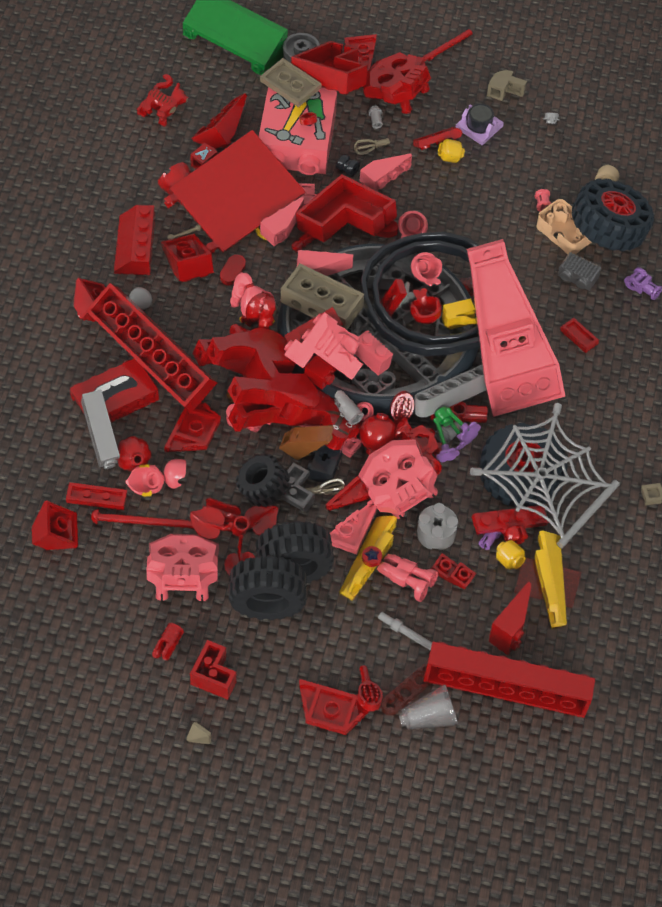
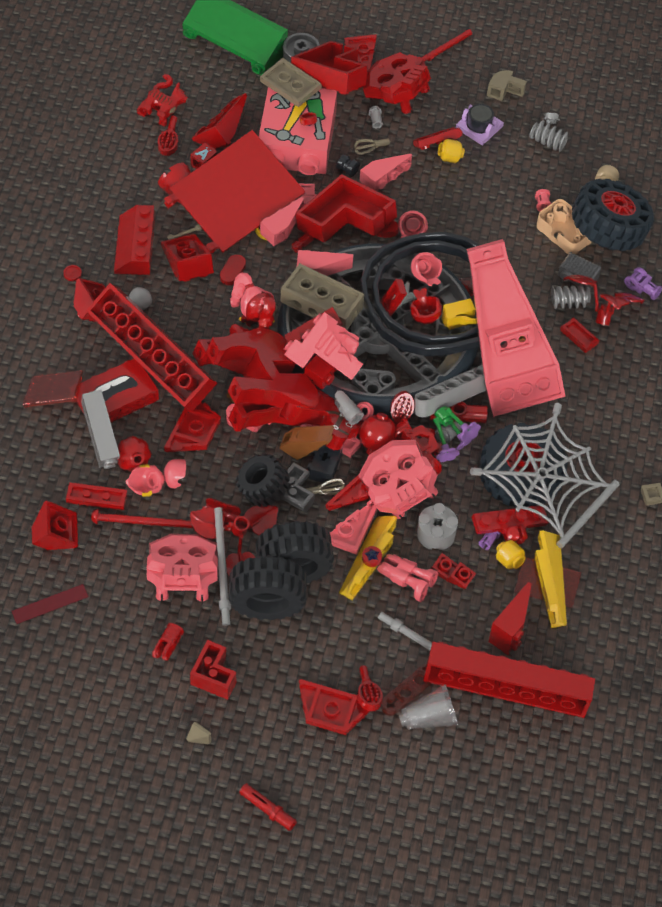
(49, 604): none -> dark red sticker
(53, 388): none -> clear red piece
(72, 273): none -> red piece
(168, 139): none -> red piece
(224, 604): none -> light grey bar
(273, 811): none -> red pin
(373, 353): coral brick -> none
(549, 136): none -> light grey piece
(574, 295): none -> light grey piece
(605, 311): none -> red plant

